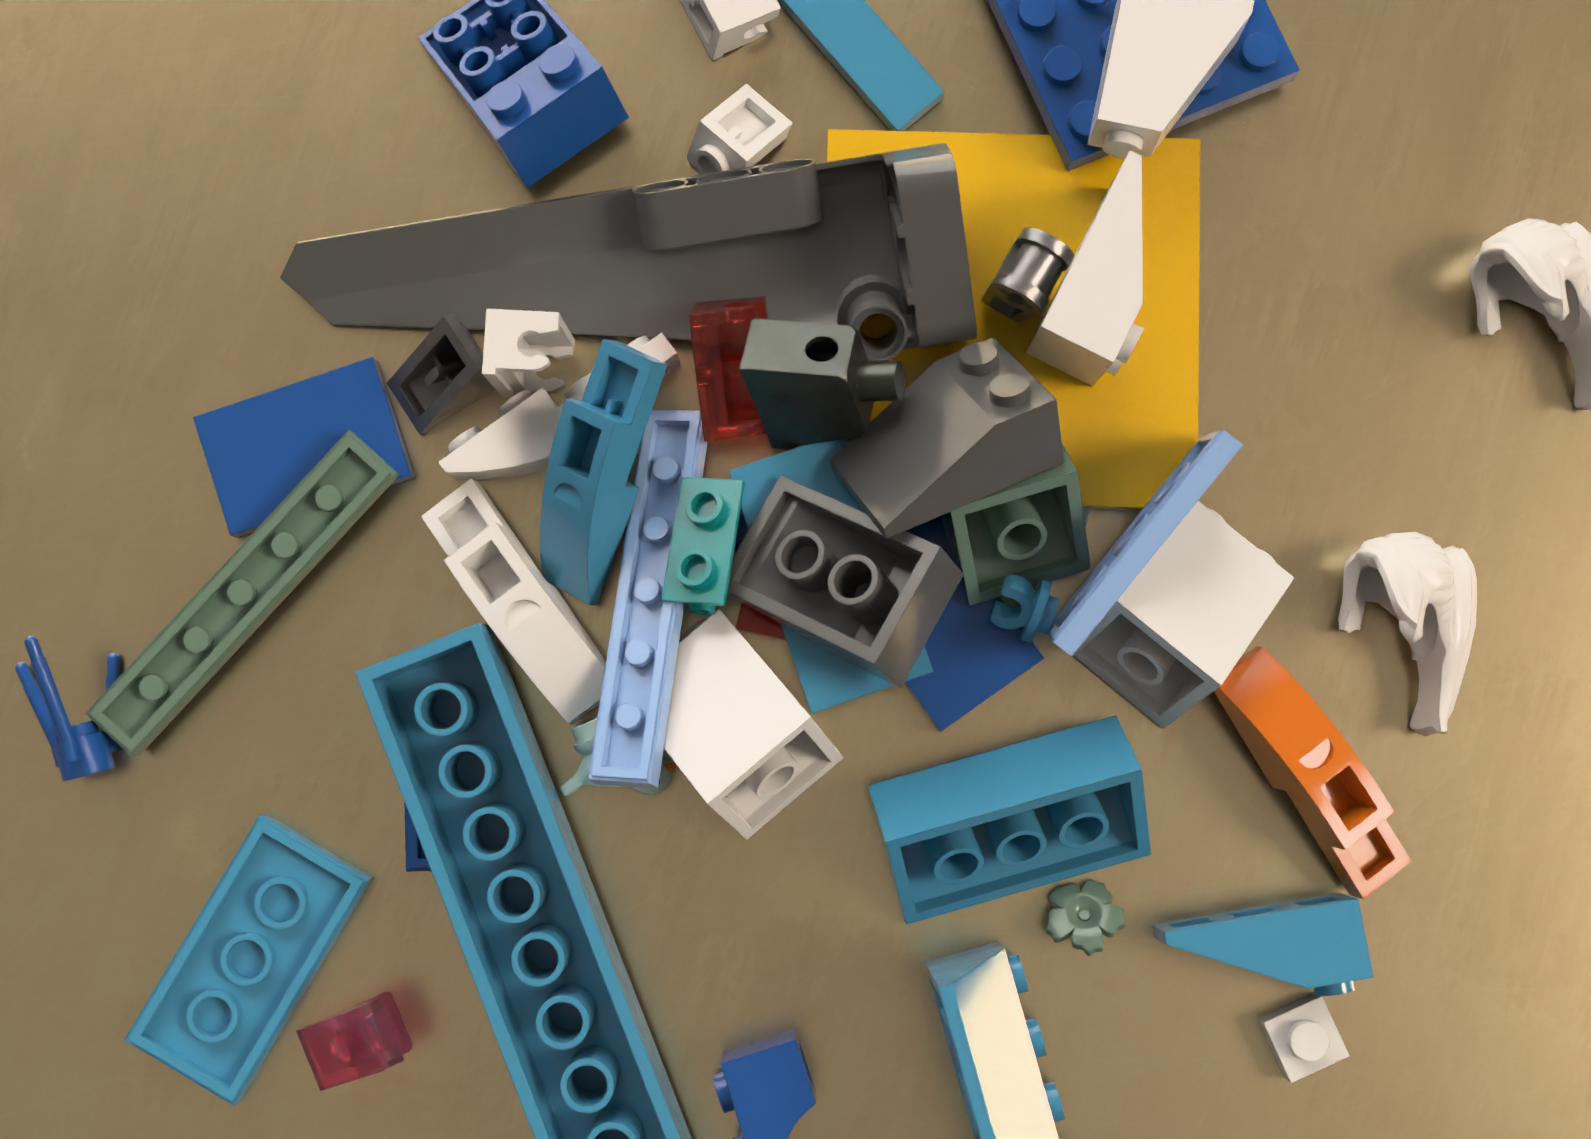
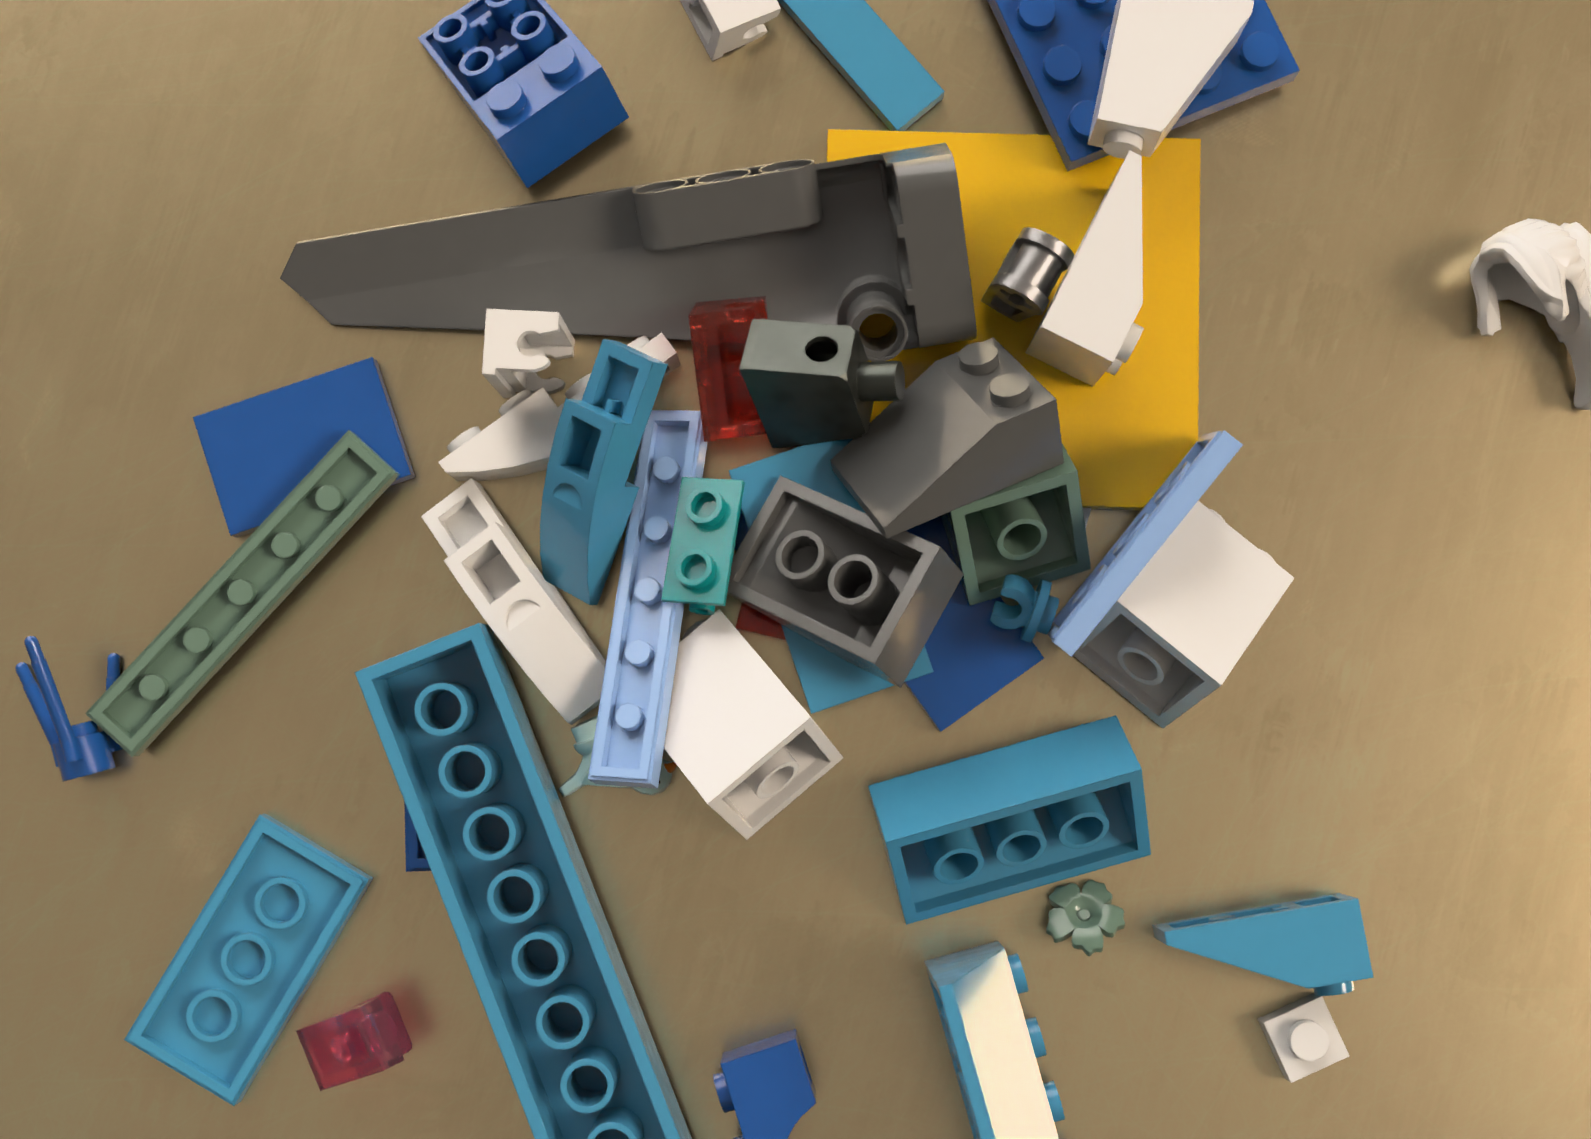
(440, 375): flat silver slope -> none
(737, 133): white bracket -> none
(1316, 768): orange slope -> none
(1436, 609): white hair -> none

